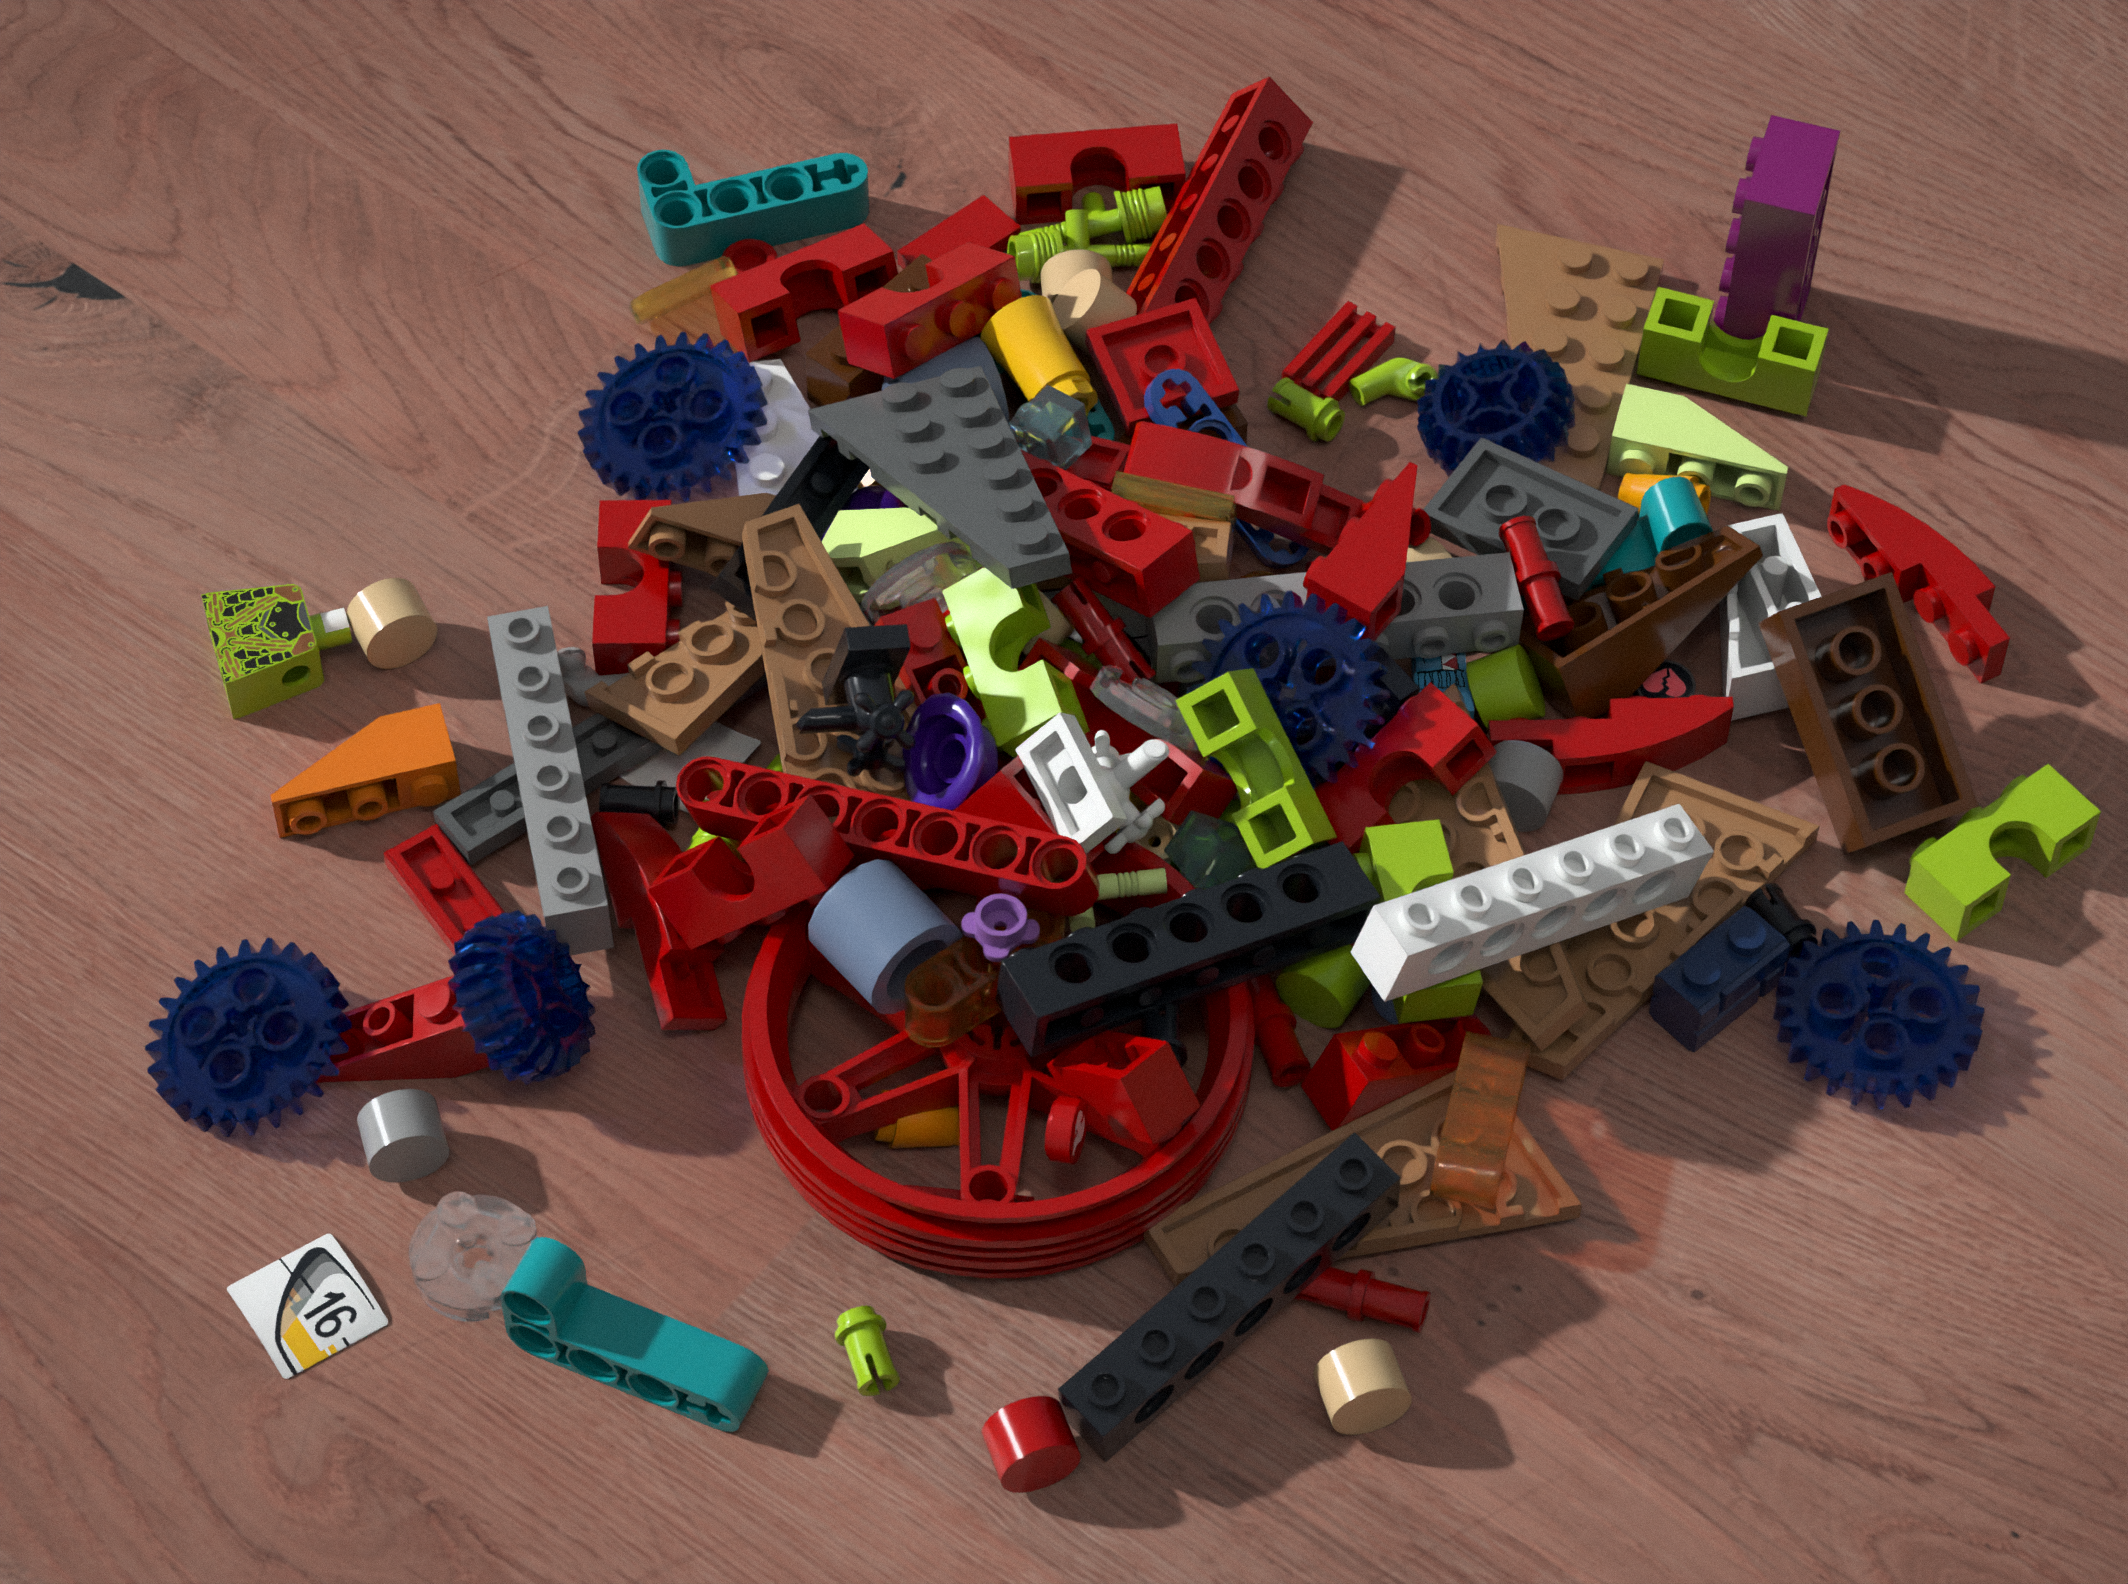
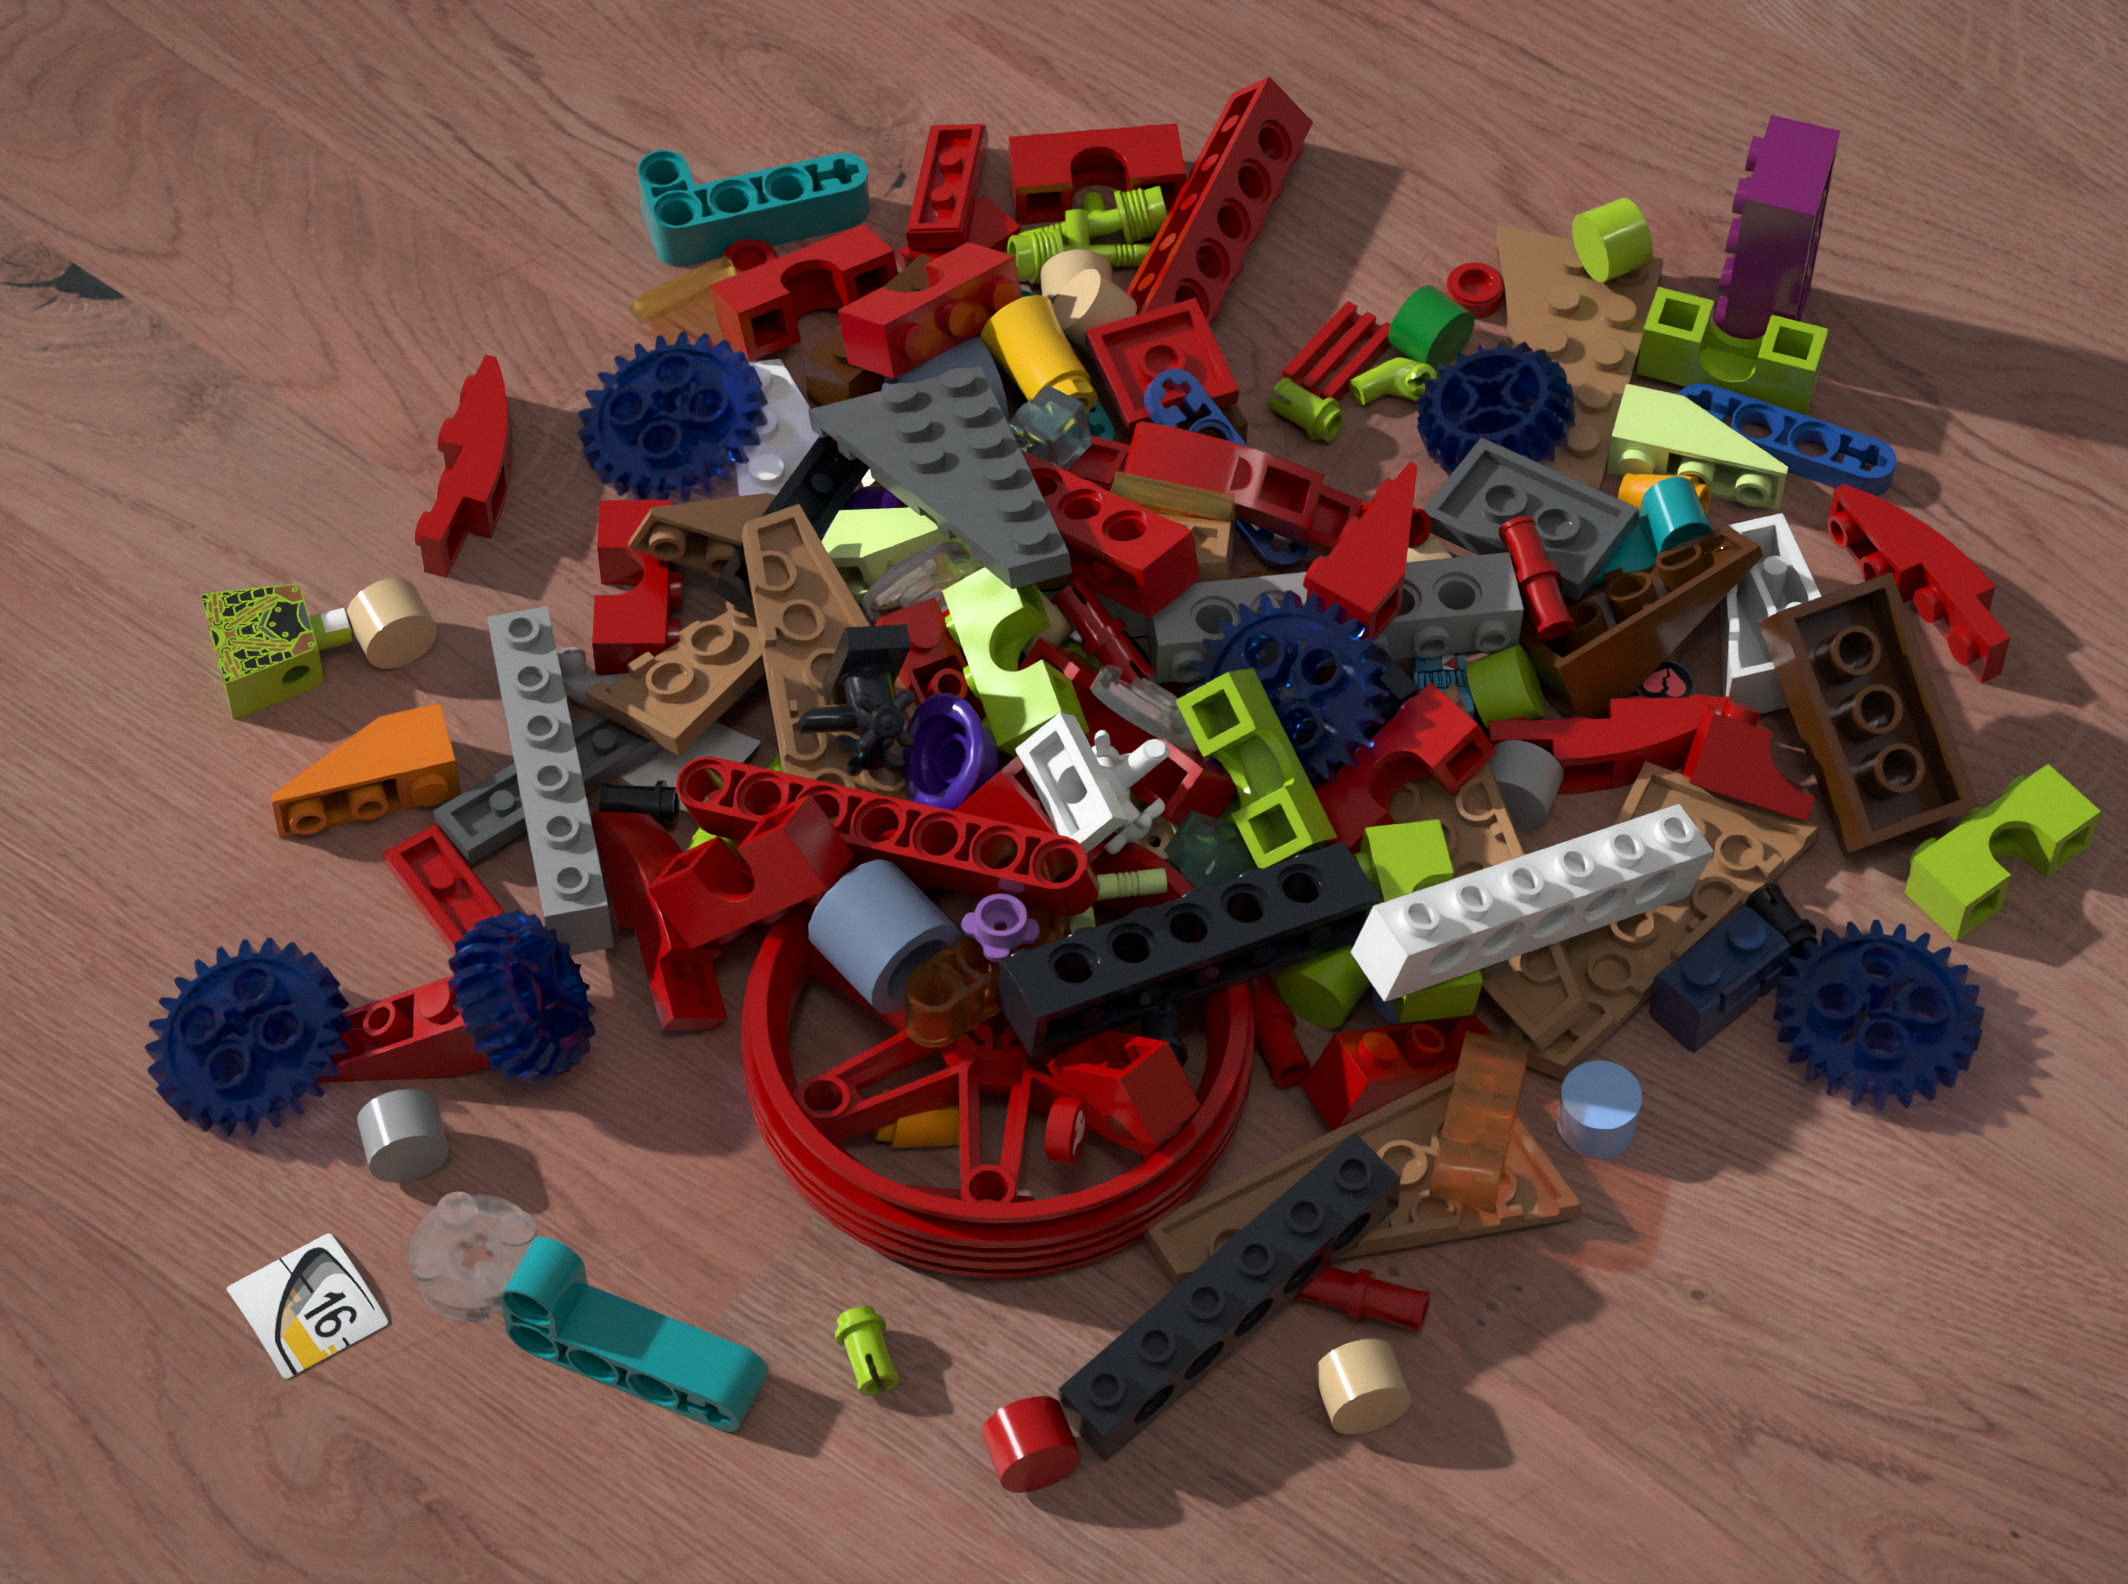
(475, 472): none -> red slope
(947, 186): none -> red tile
(1431, 327): none -> green piece
(1476, 288): none -> red tile
(1599, 1109): none -> light blue piece
(1612, 239): none -> lime piece
(1735, 759): none -> red arch
(1793, 428): none -> blue beam

